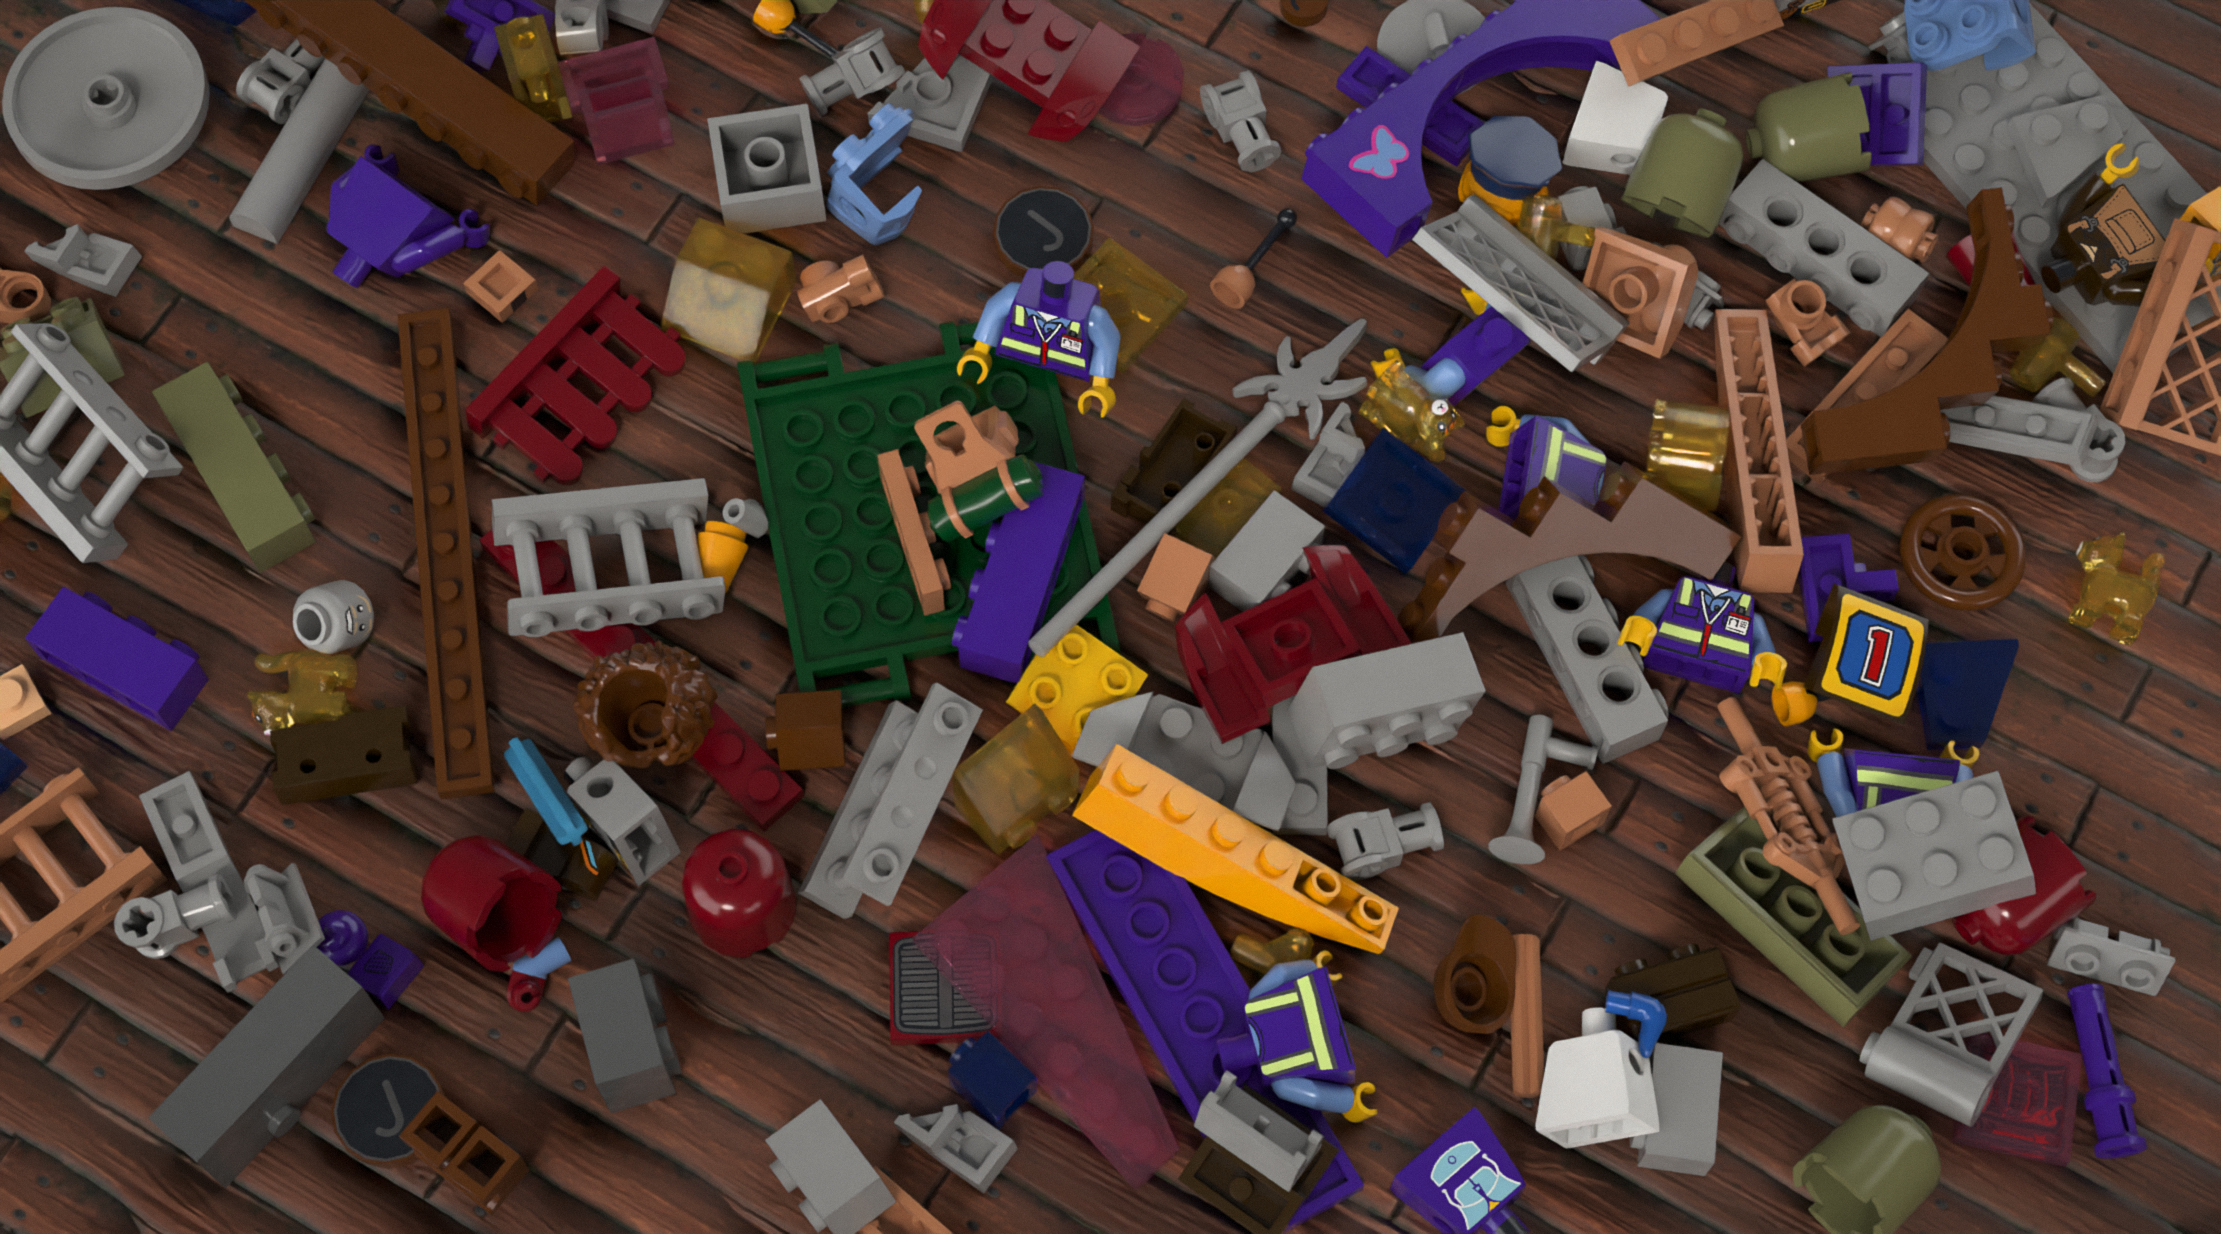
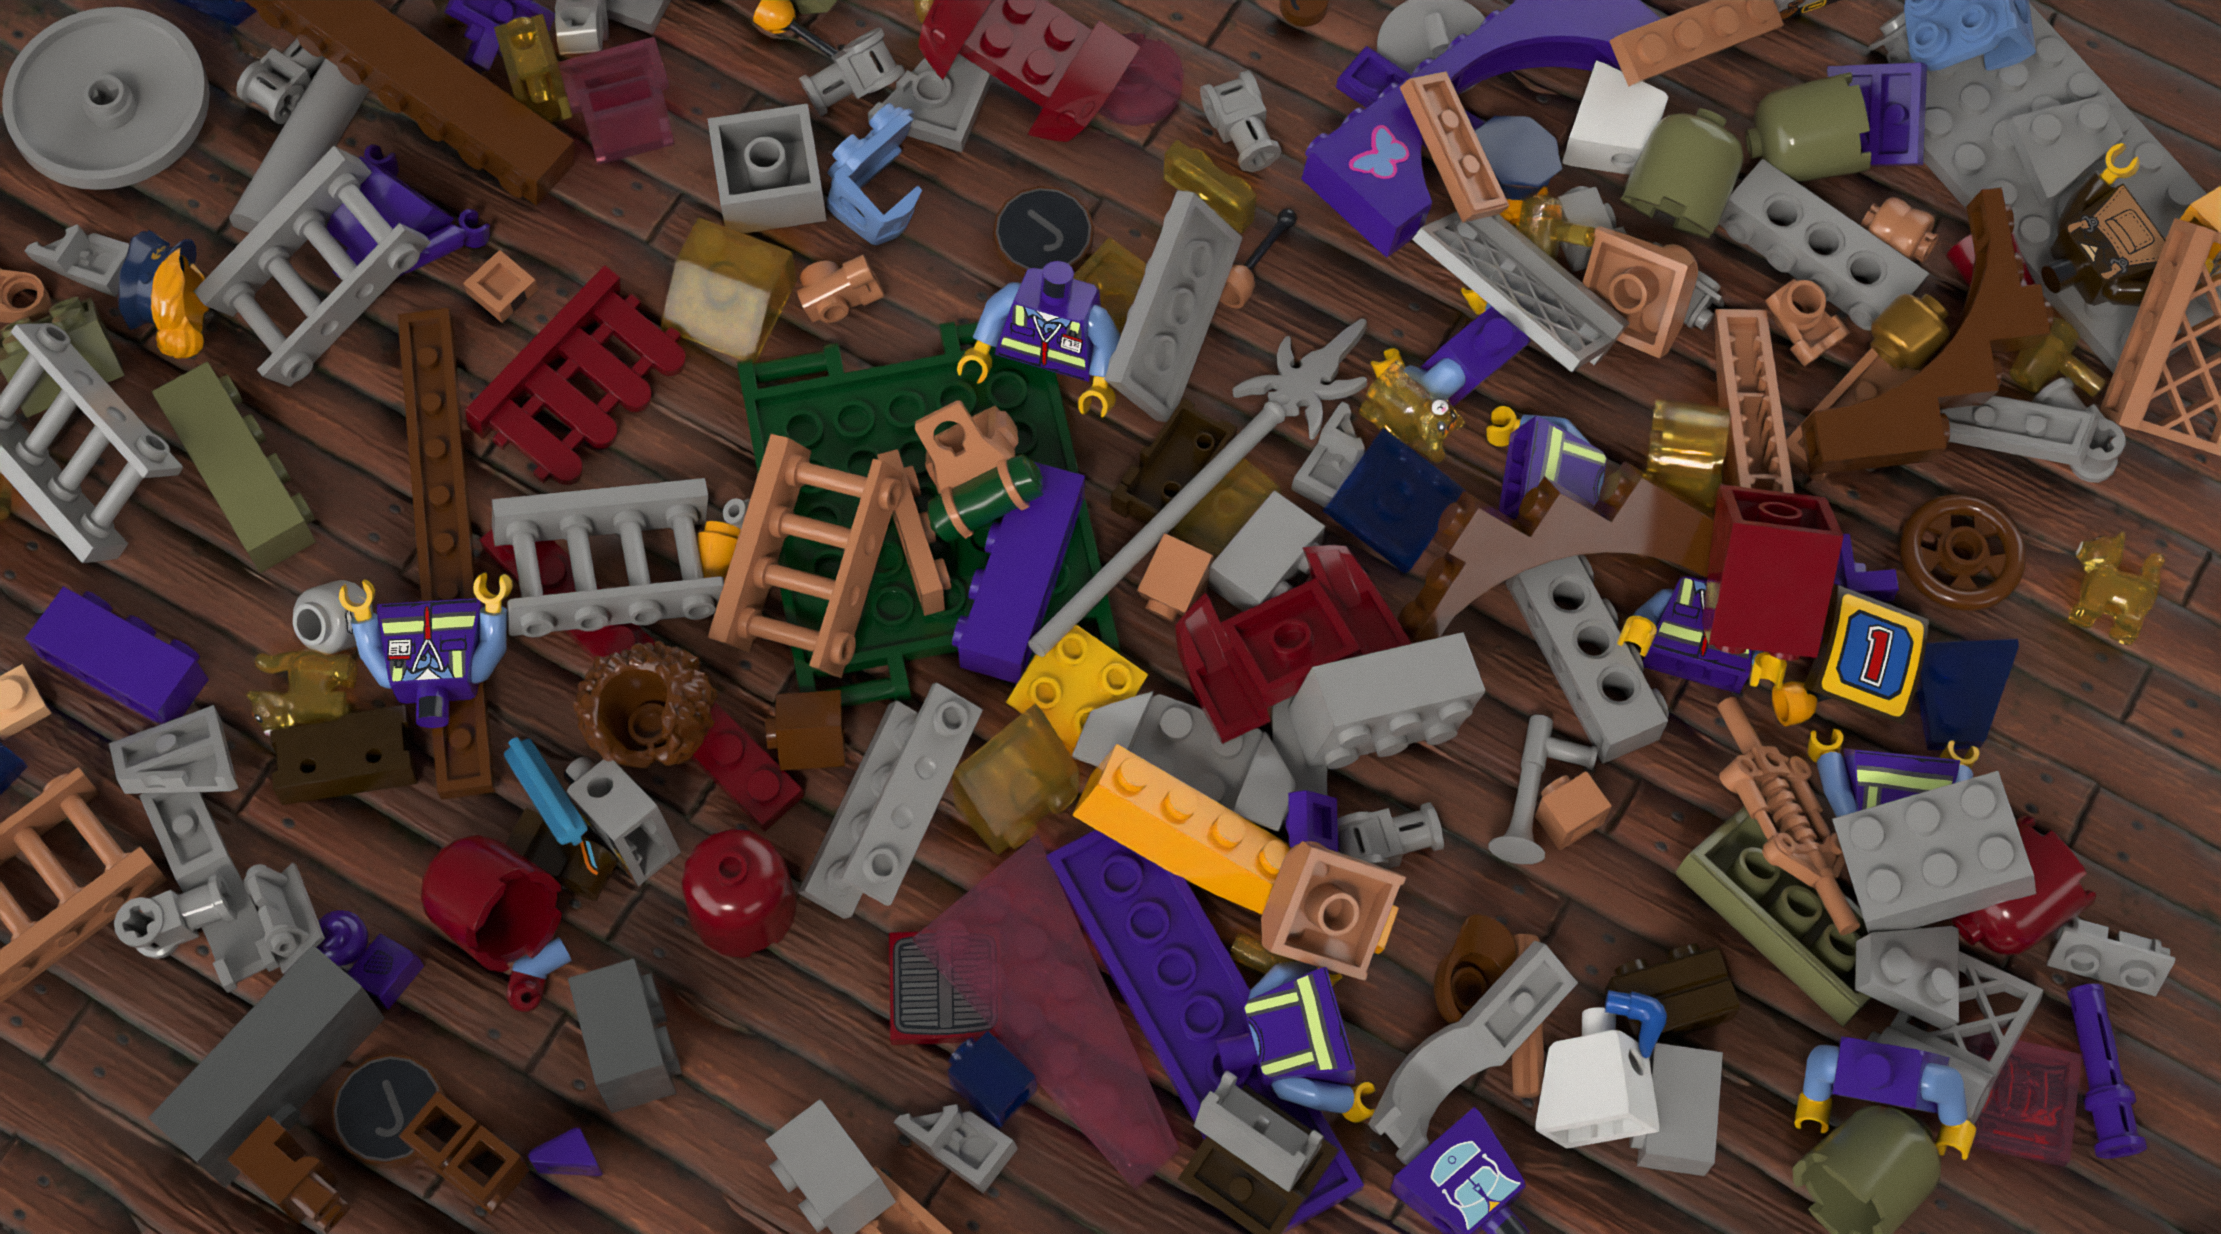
(159, 289): none -> piece
(176, 757): none -> light grey wing
(280, 234): none -> light grey fence
(293, 1182): none -> reddish brown hips
(432, 647): none -> torso
(565, 1155): none -> dark purple slope
(760, 541): none -> nougat fence
(1173, 306): none -> light grey plate
(1225, 194): none -> clear yellow plate
(1312, 819): none -> dark purple plate
(1328, 909): none -> nougat slope
(1454, 146): none -> nougat tile
(1478, 1041): none -> light grey piece
(1770, 572): none -> dark red slope
(1888, 1077): none -> torso
(1910, 332): none -> pearl gold head
(1912, 972): none -> light grey wing

